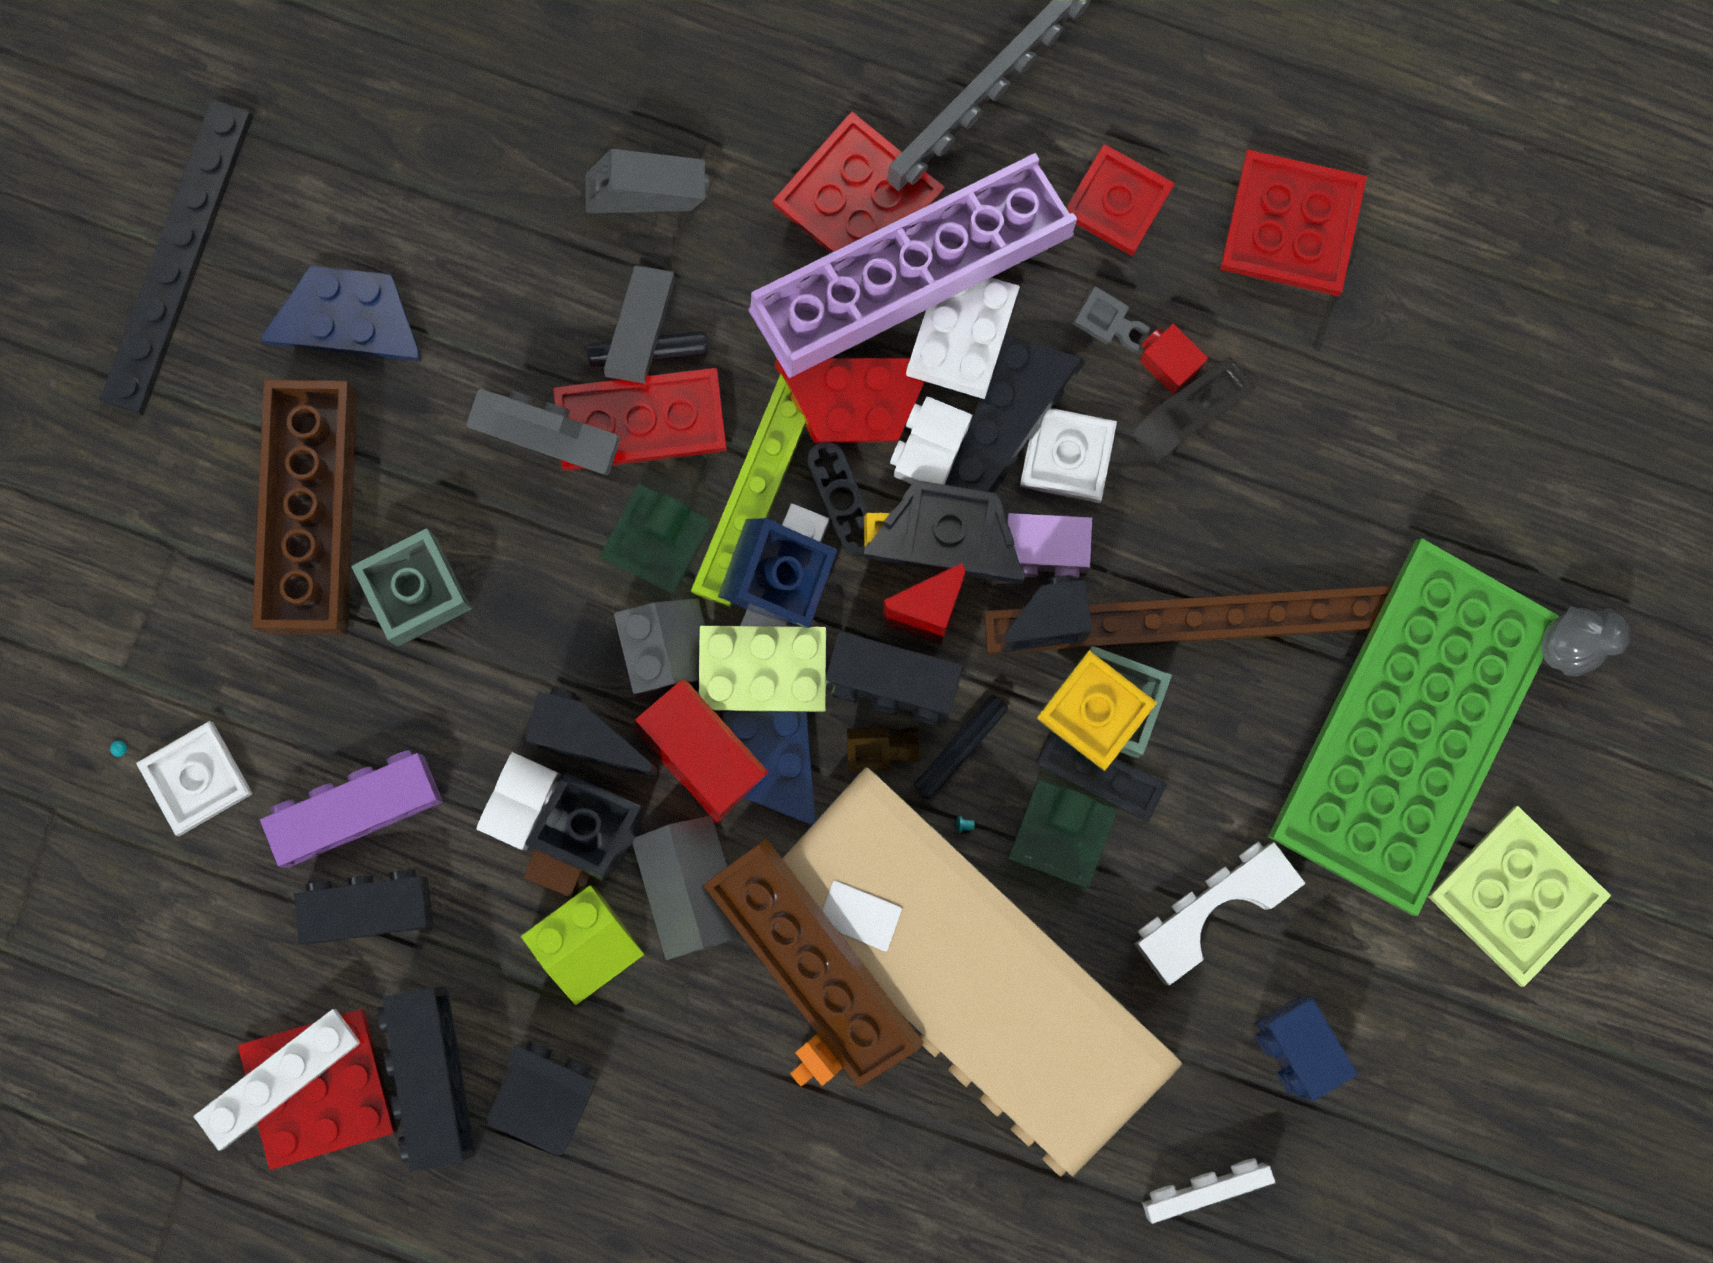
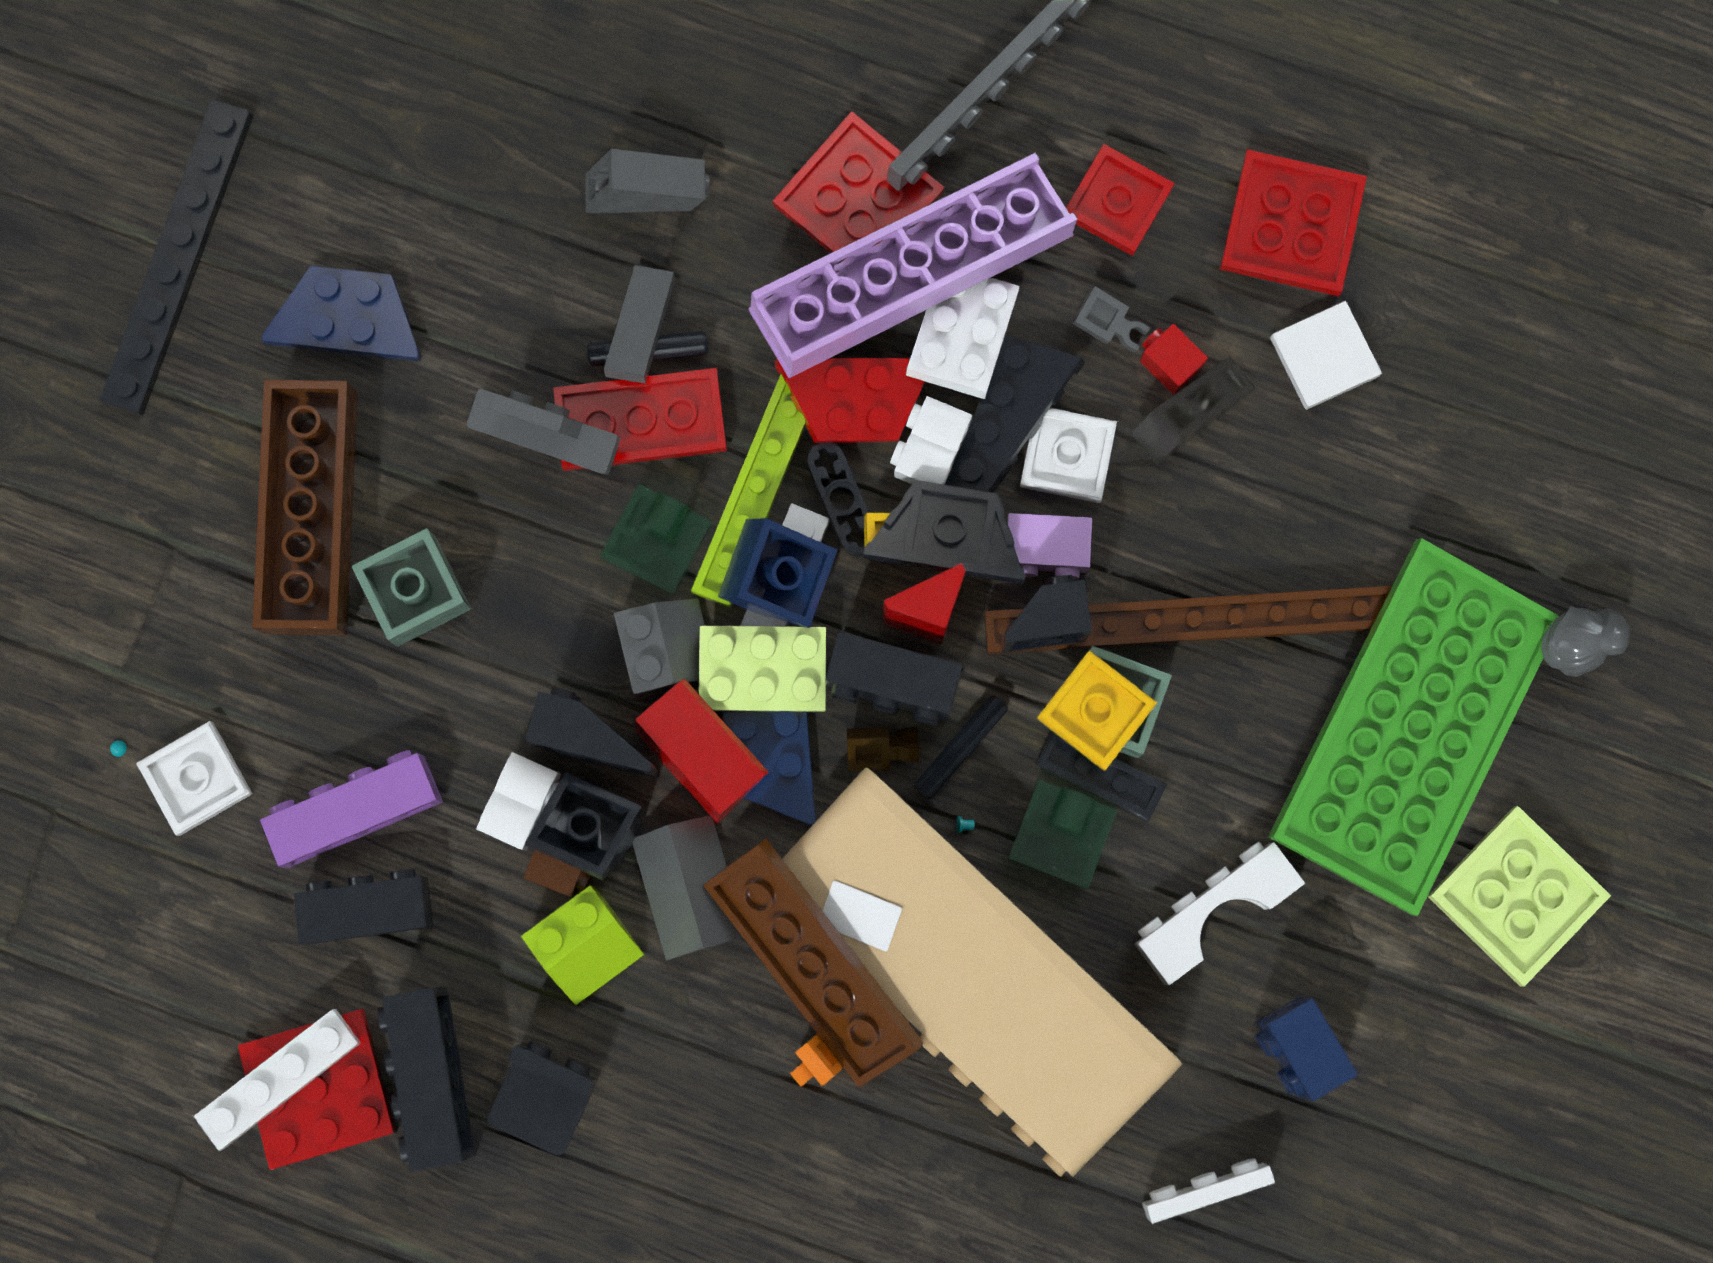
(1325, 355): none -> white tile

